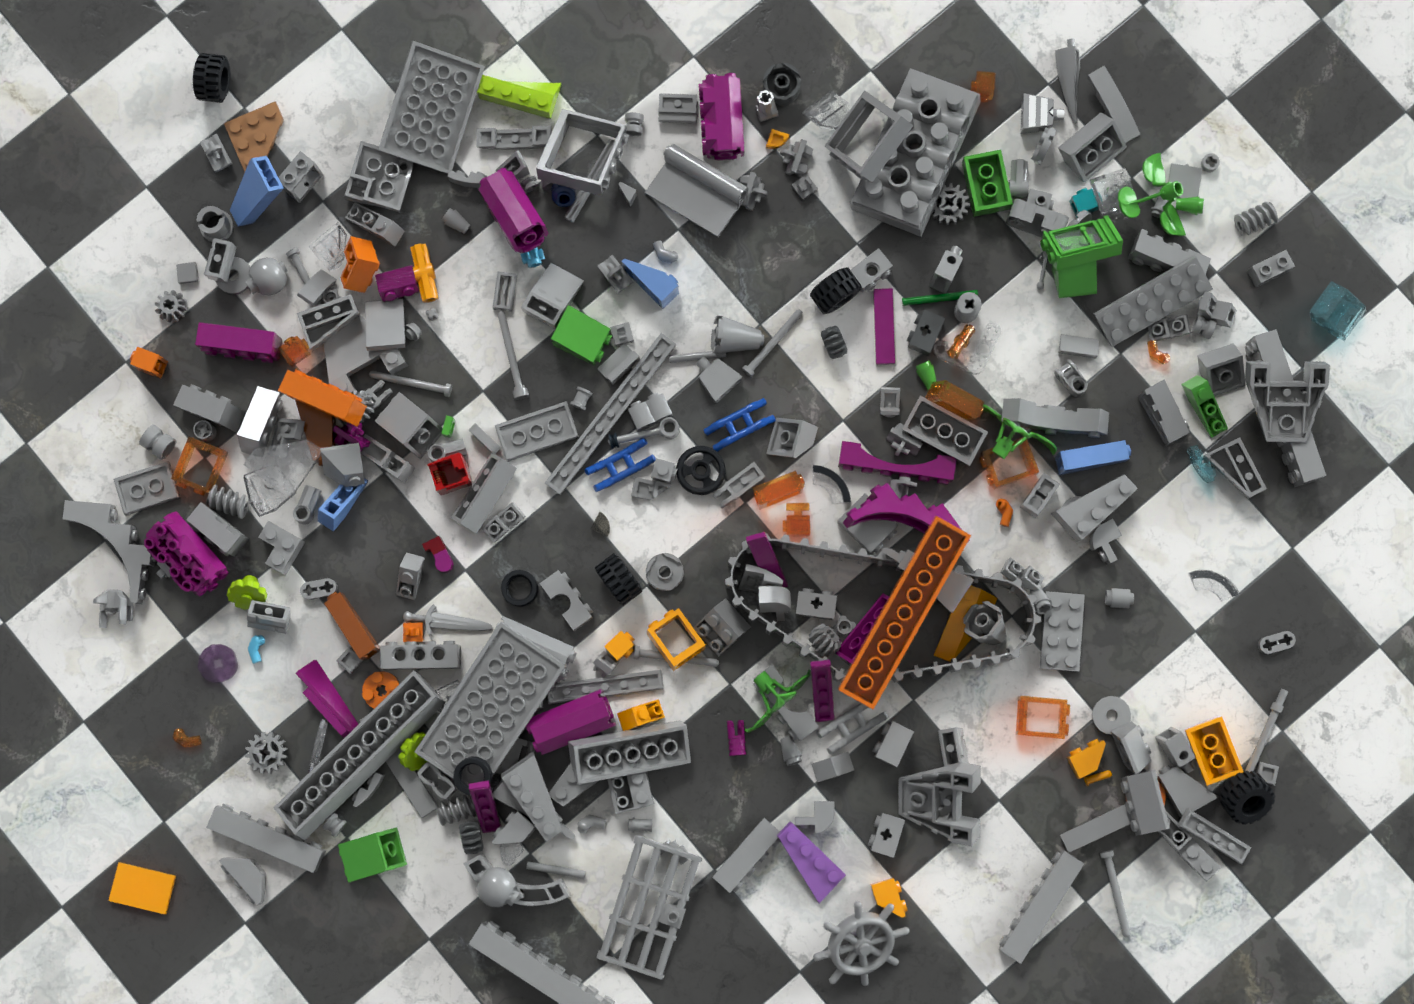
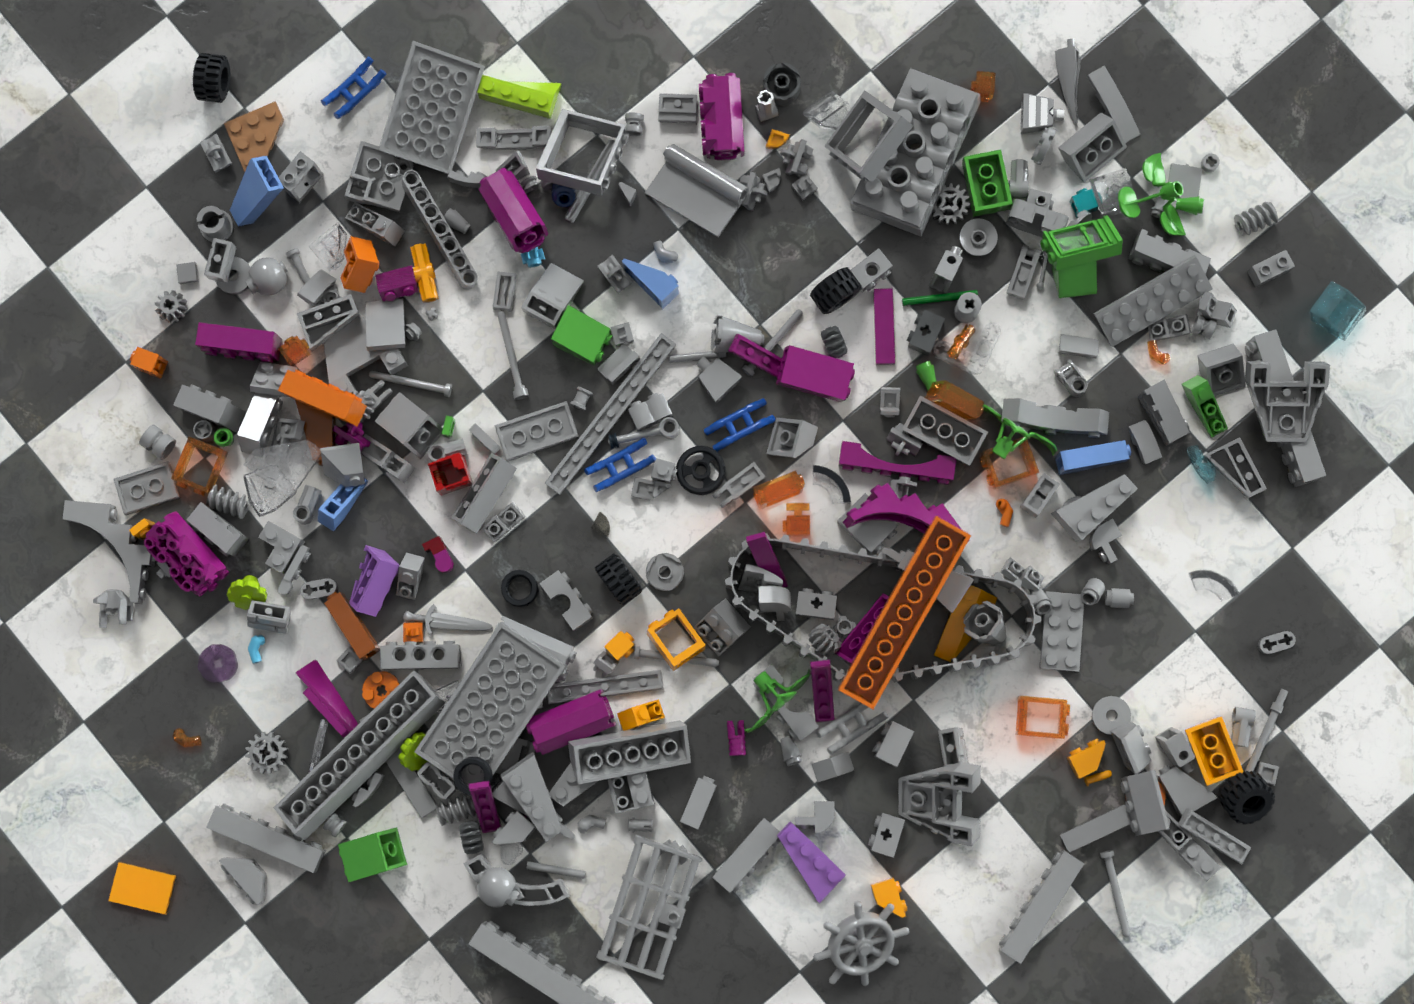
(141, 528): none -> light orange plate
(221, 434): none -> bright green cone
(269, 378): none -> light grey plate
(293, 571): none -> light grey hinge
(354, 77): none -> blue piece
(374, 581): none -> medium lavender wedge
(438, 220): none -> light grey beam
(698, 802): none -> light grey window
(755, 355): none -> magenta tile
(772, 179): none -> light grey tile
(815, 374): none -> magenta brick
(985, 231): none -> light grey dish
(1023, 272): none -> light grey plate
(1092, 591): none -> light grey brick
(1145, 441): none -> light grey slope
(1242, 722): none -> light grey piece

